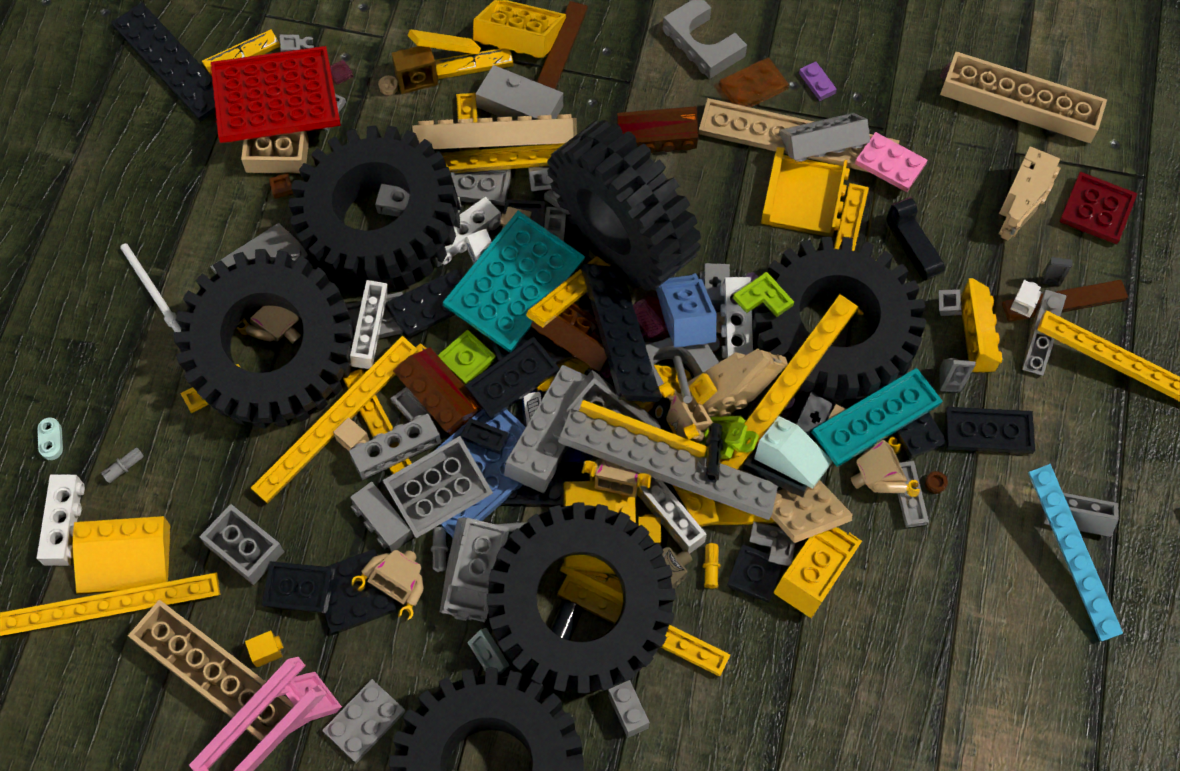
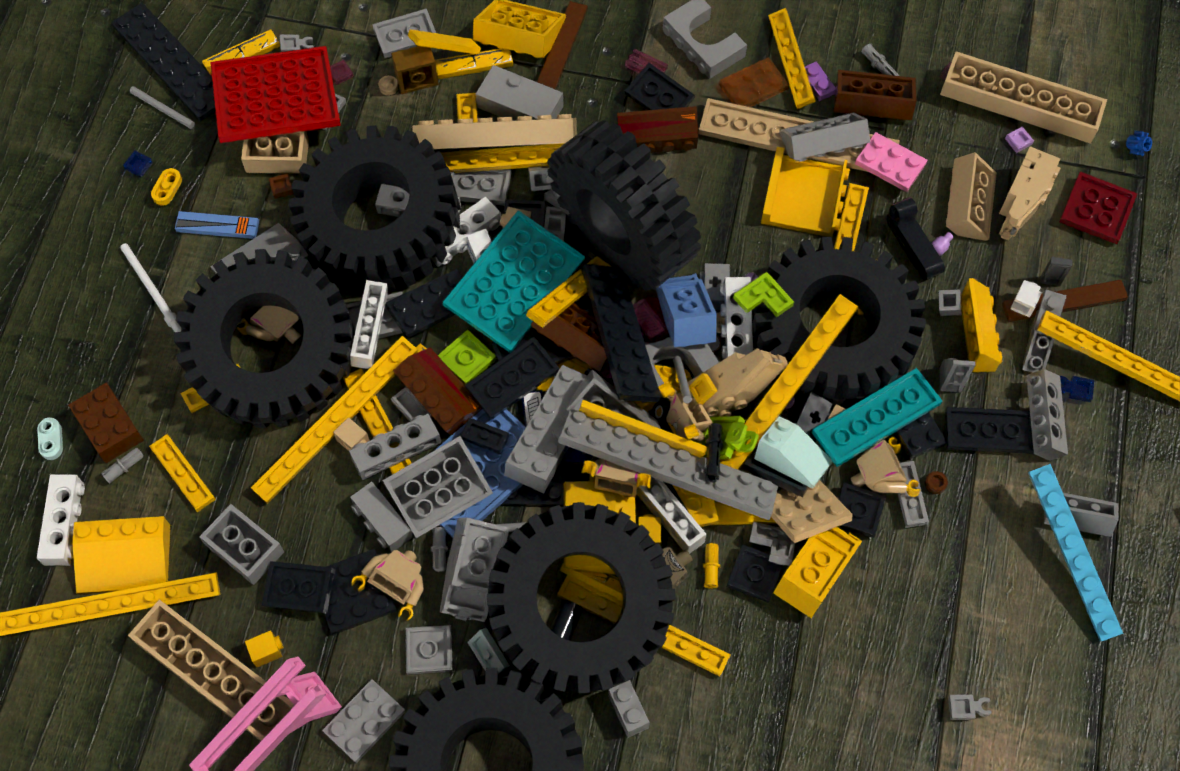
(106, 422): none -> reddish brown brick
(138, 163): none -> clear blue plate
(162, 107): none -> light grey bar
(166, 188): none -> yellow plate
(182, 473): none -> yellow tile
(217, 225): none -> medium blue tile
(393, 33): none -> light grey plate
(429, 649): none -> light grey tile
(643, 59): none -> clear pink tile
(657, 90): none -> black plate
(791, 58): none -> yellow tile
(865, 509): none -> black plate
(875, 95): none -> reddish brown slope
(878, 61): none -> light grey pin
(942, 243): none -> lavender cylinder
(964, 707): none -> light grey plate
(971, 197): none -> tan slope
(1019, 139): none -> lavender tile
(1047, 415): none -> light grey brick
(1078, 388): none -> clear blue plate
(1139, 143): none -> blue gear

